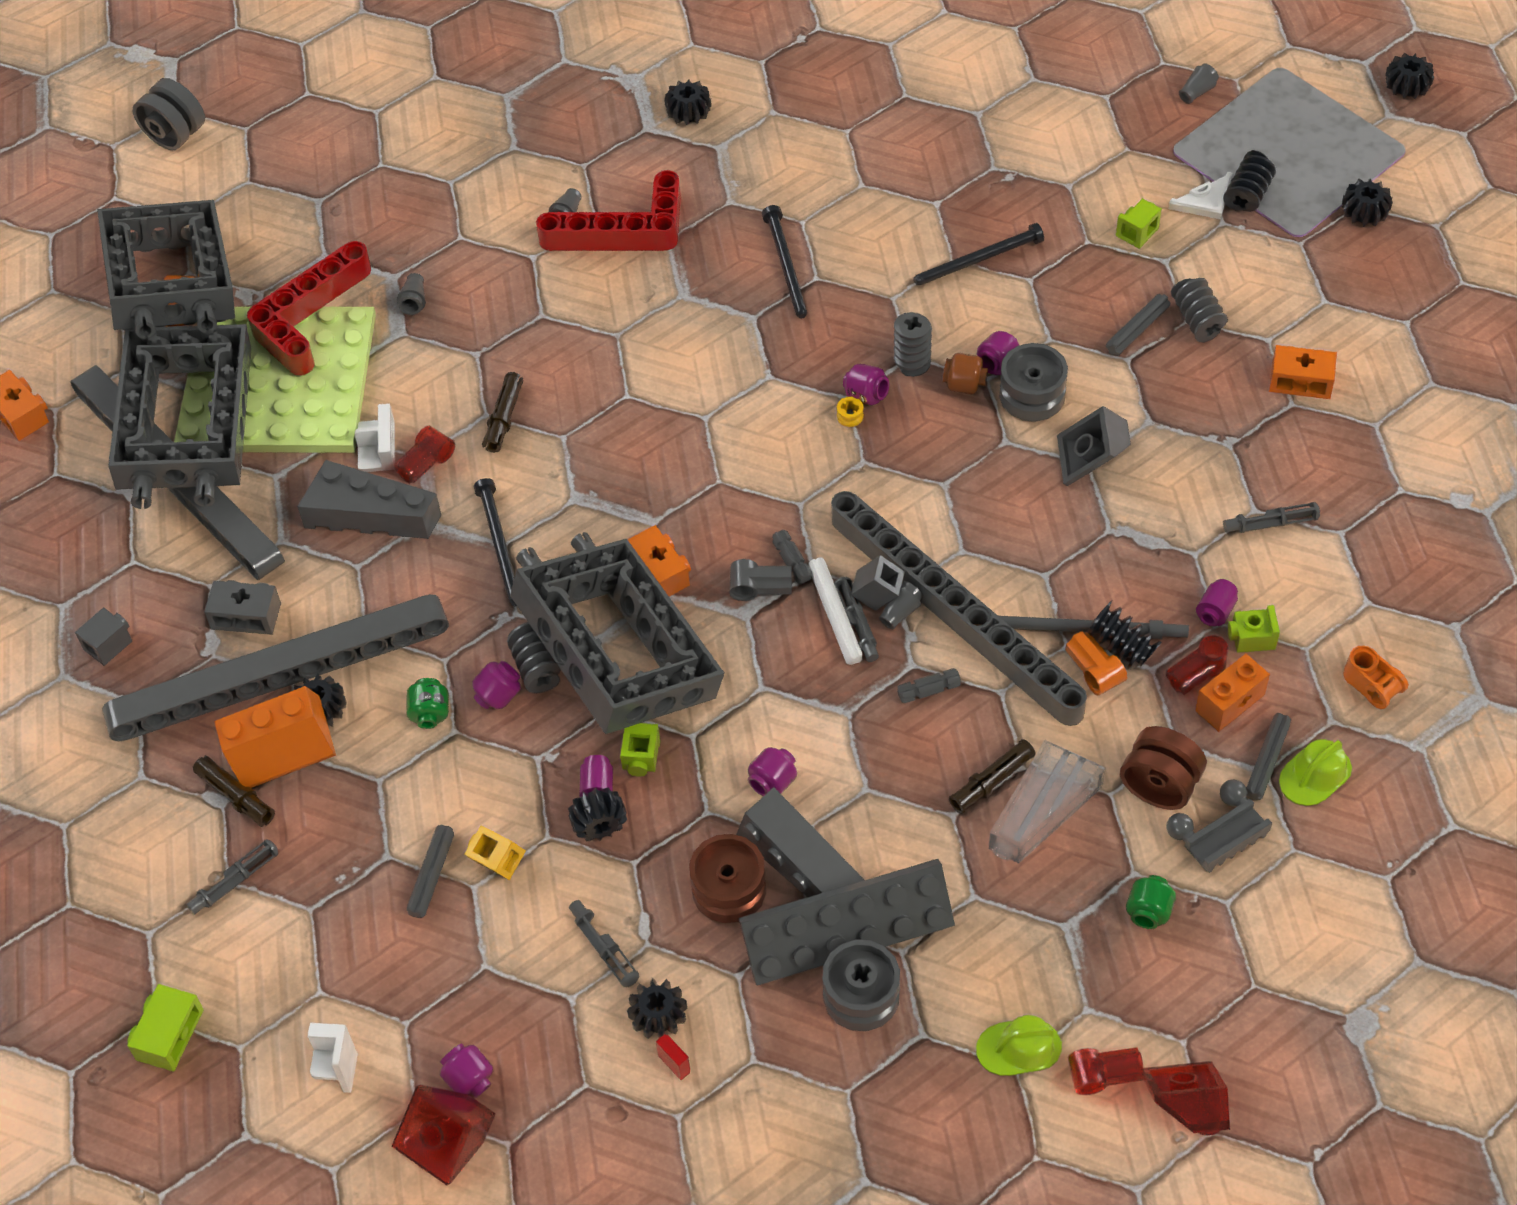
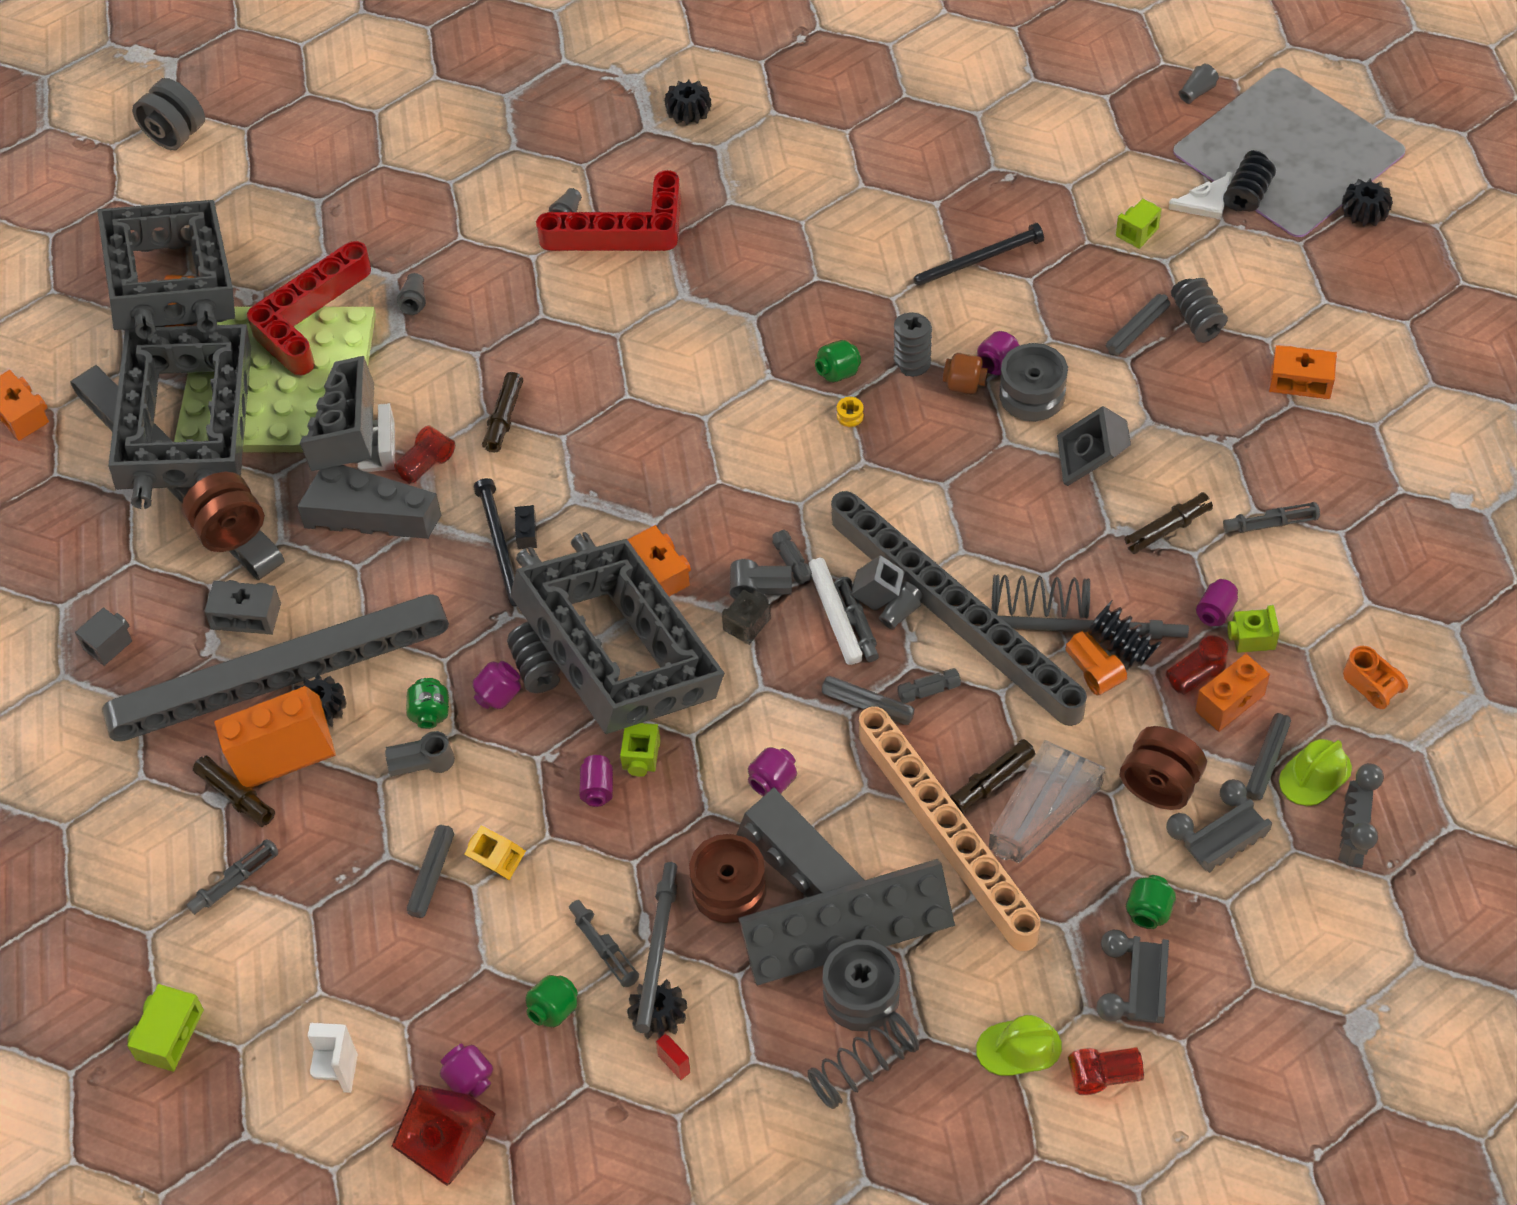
(223, 511): none -> copper wheel
(344, 417): none -> dark grey wedge
(419, 755): none -> dark grey piece
(525, 527): none -> black piece
(551, 1001): none -> green head
(597, 814): black gear -> none
(665, 895): none -> dark grey bar
(747, 616): none -> clear smoke brick
(772, 216): black bar -> none
(814, 1073): none -> dark grey piece
(837, 361): none -> green head
(864, 698): none -> dark grey axle
(866, 384): magenta head -> none
(951, 839): none -> light nougat beam
(1083, 606): none -> dark grey piece
(1147, 979): none -> dark grey gear
(1179, 516): none -> dark brown pin
(1191, 1095): clear red slope -> none
(1357, 832): none -> dark grey gear
(1409, 75): black gear -> none

